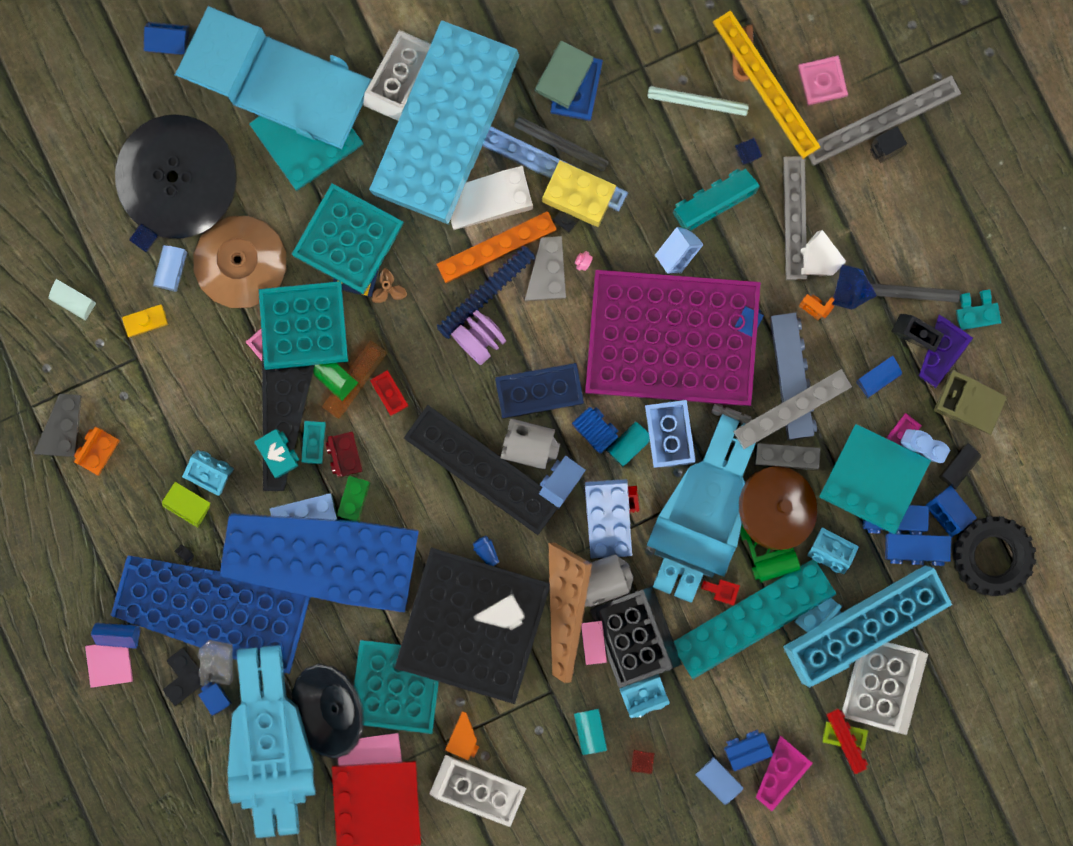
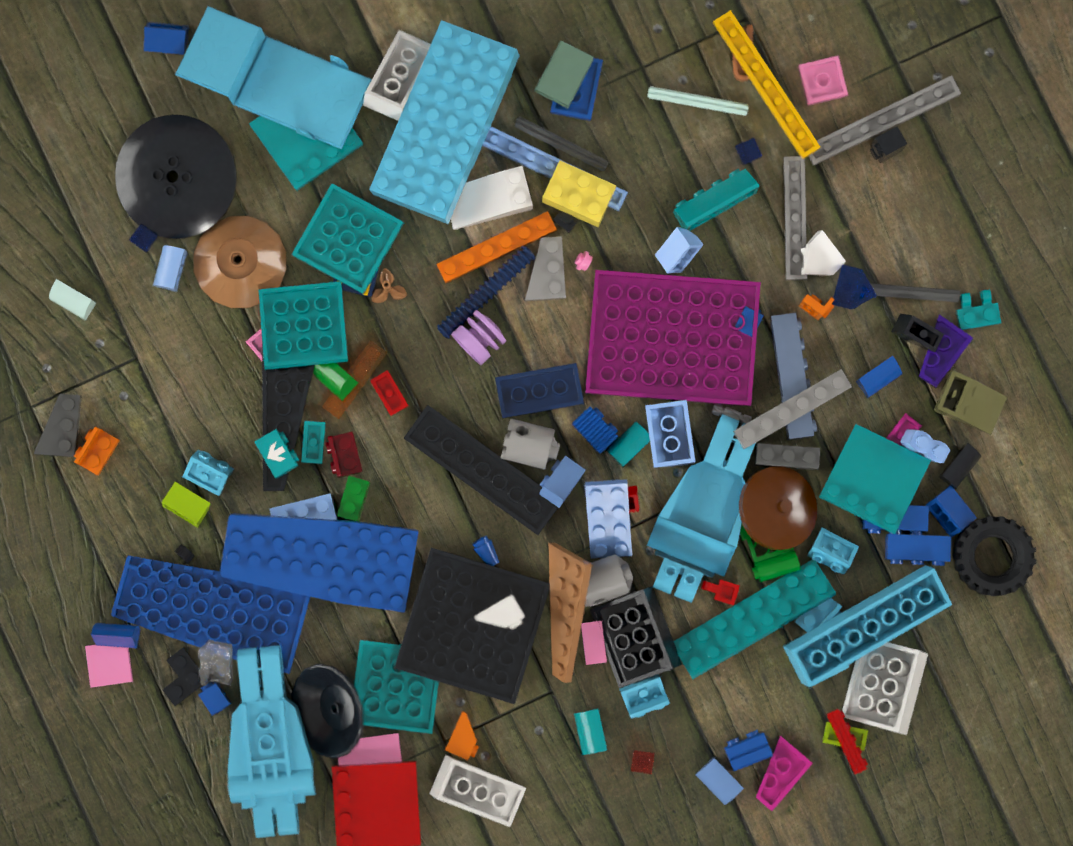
(145, 320): yellow tile -> none

